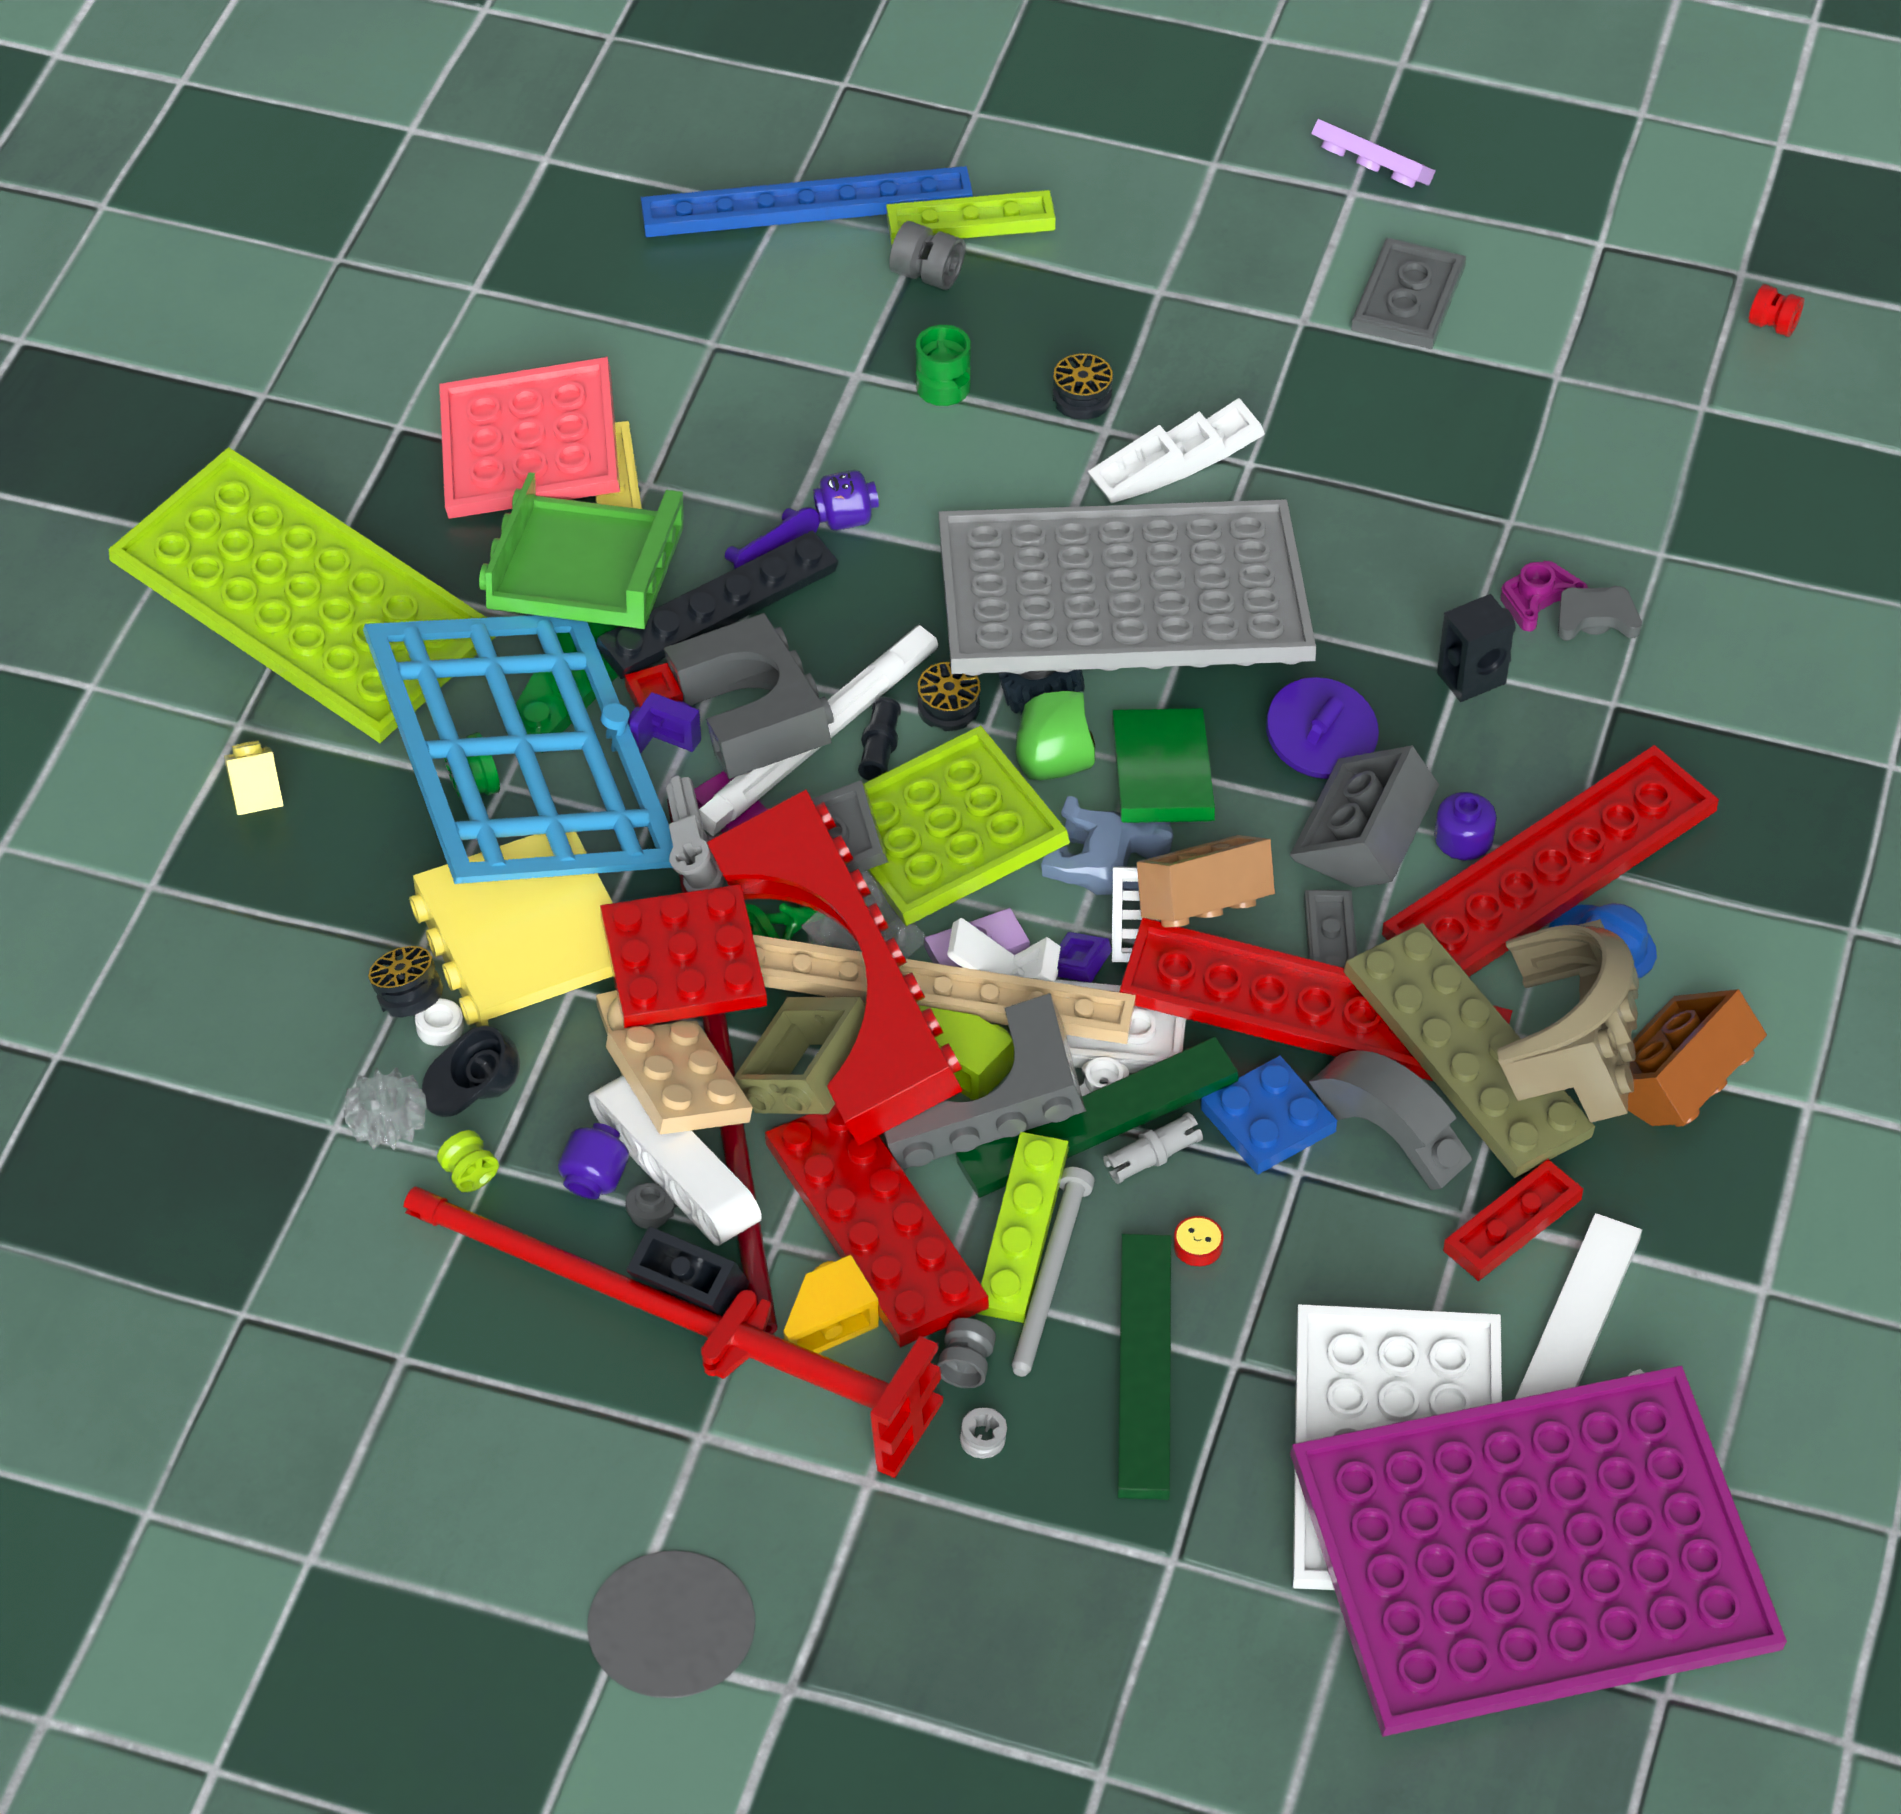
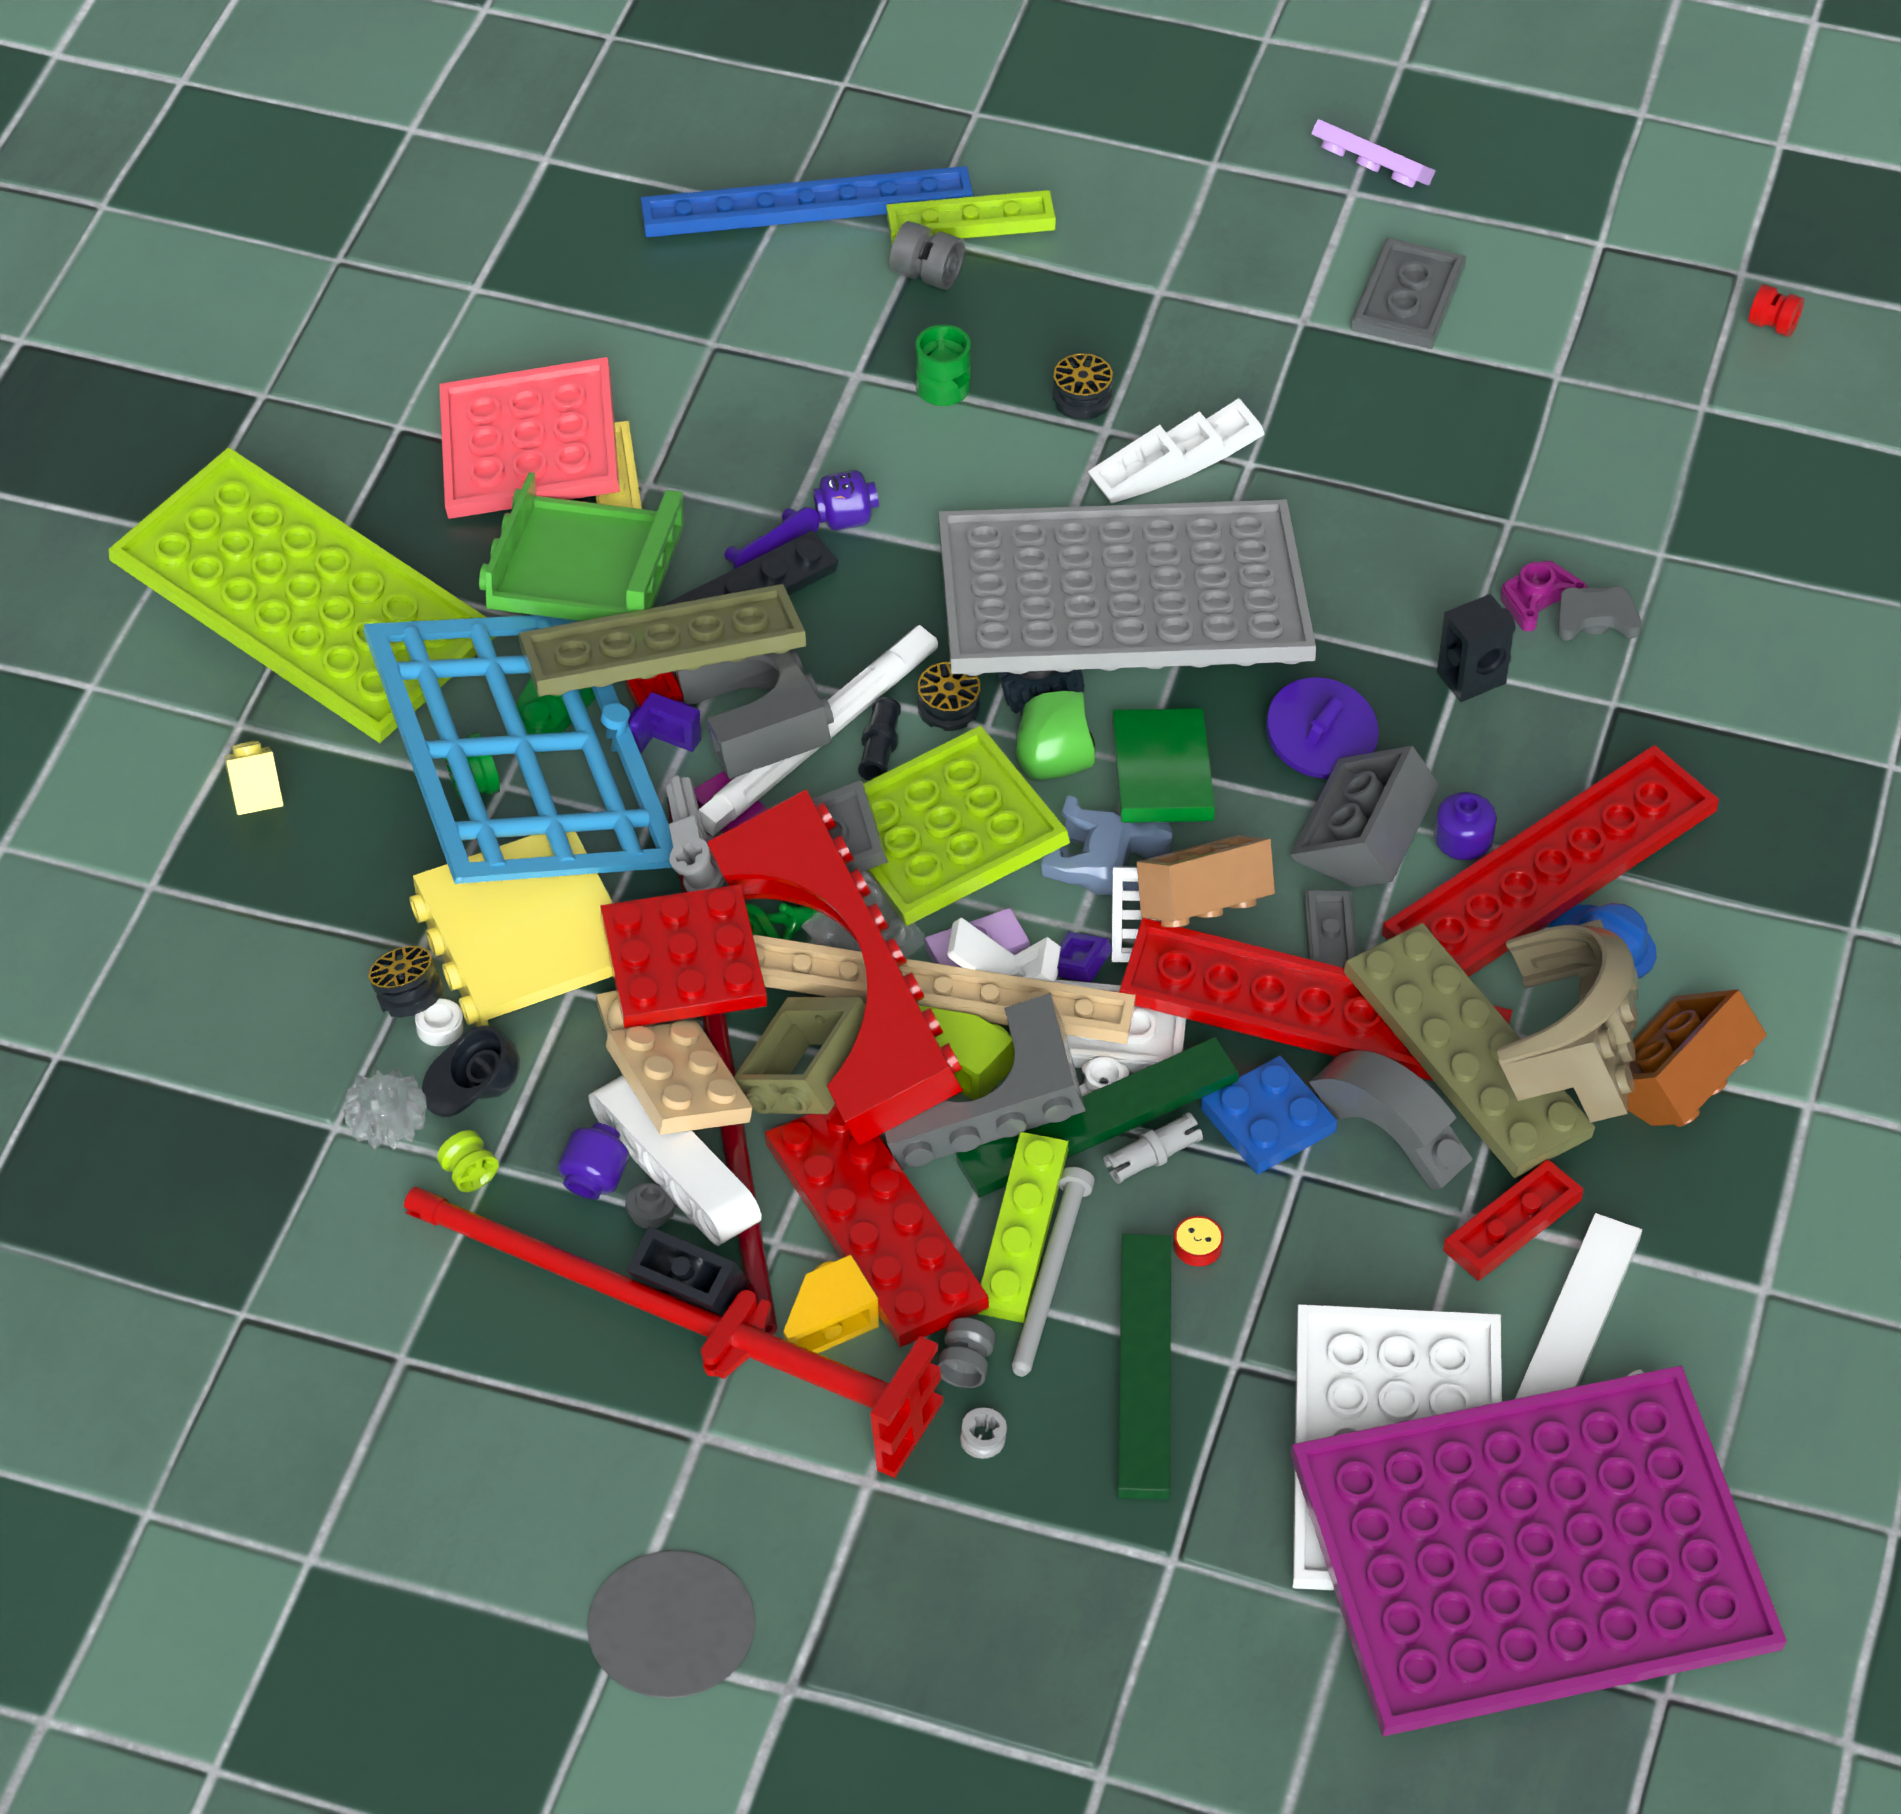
(661, 640): none -> olive plate

